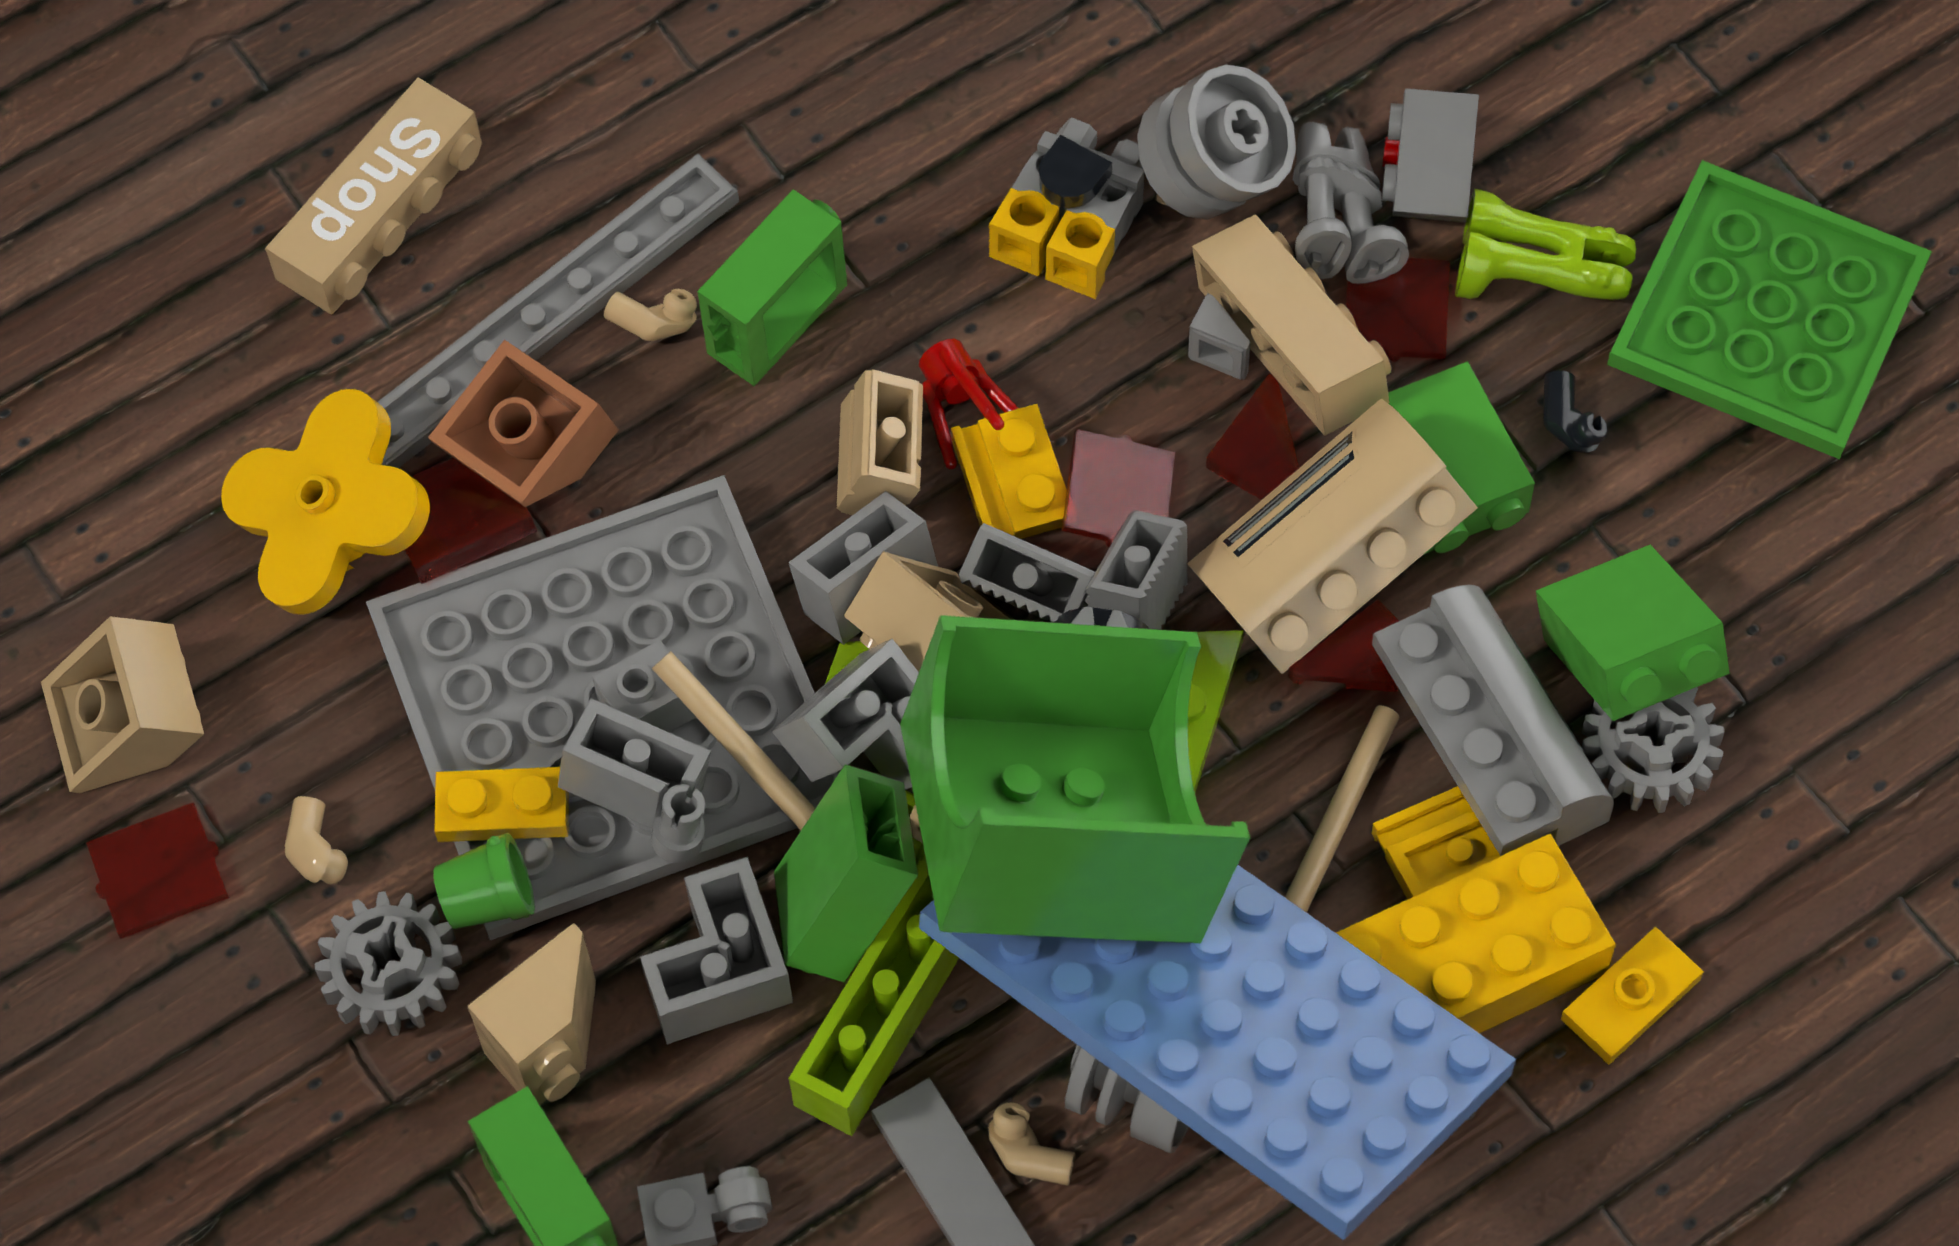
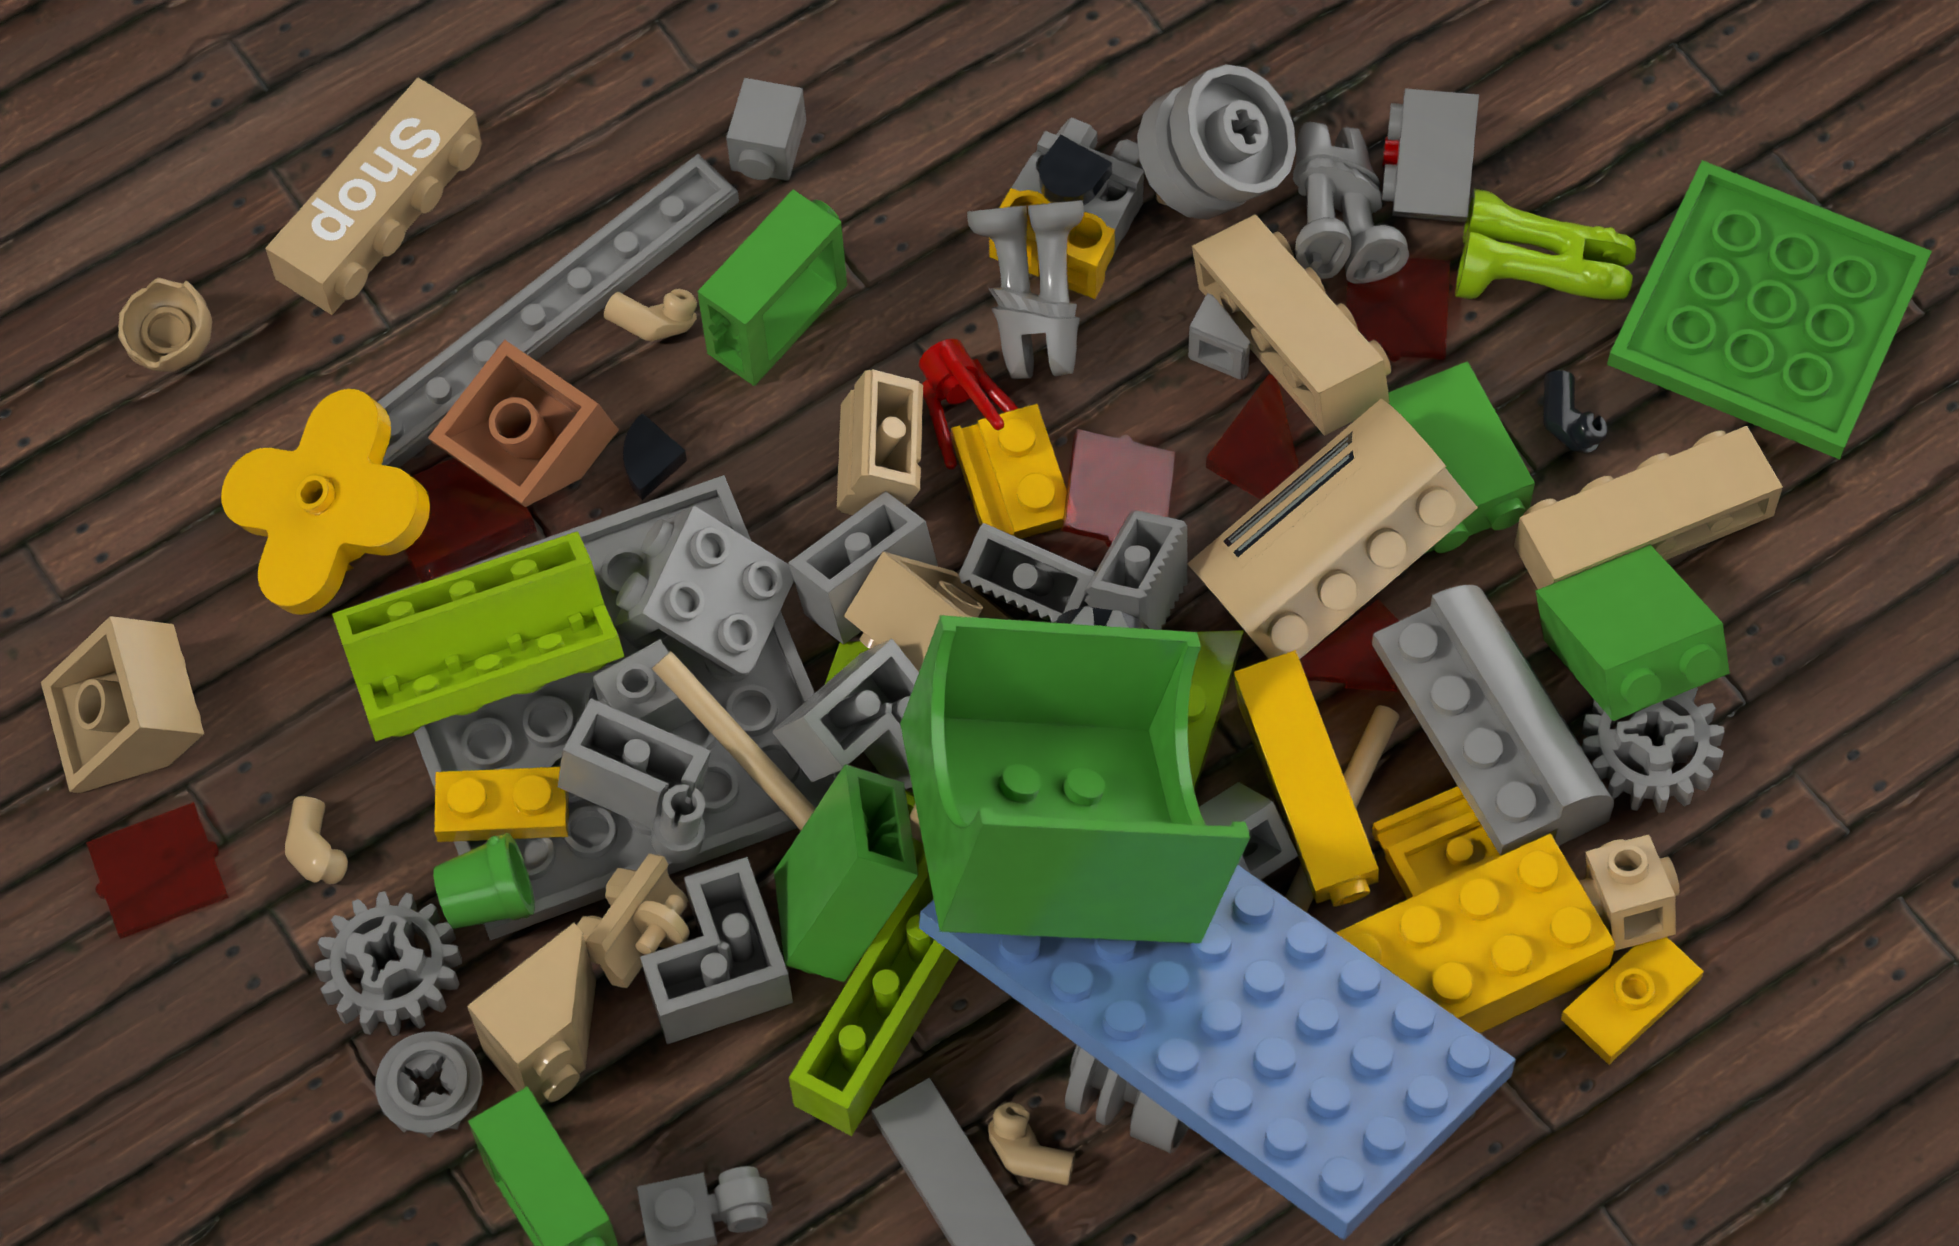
(165, 325): none -> tan hair
(422, 1056): none -> light grey gear
(478, 636): none -> lime brick
(640, 920): none -> tan hips
(650, 456): none -> black tile
(705, 590): none -> light grey bracket
(766, 129): none -> light grey brick
(1018, 308): none -> light grey piece
(1268, 842): none -> light grey brick
(1306, 779): none -> yellow slope
(1632, 890): none -> tan brick
(1663, 503): none -> tan brick

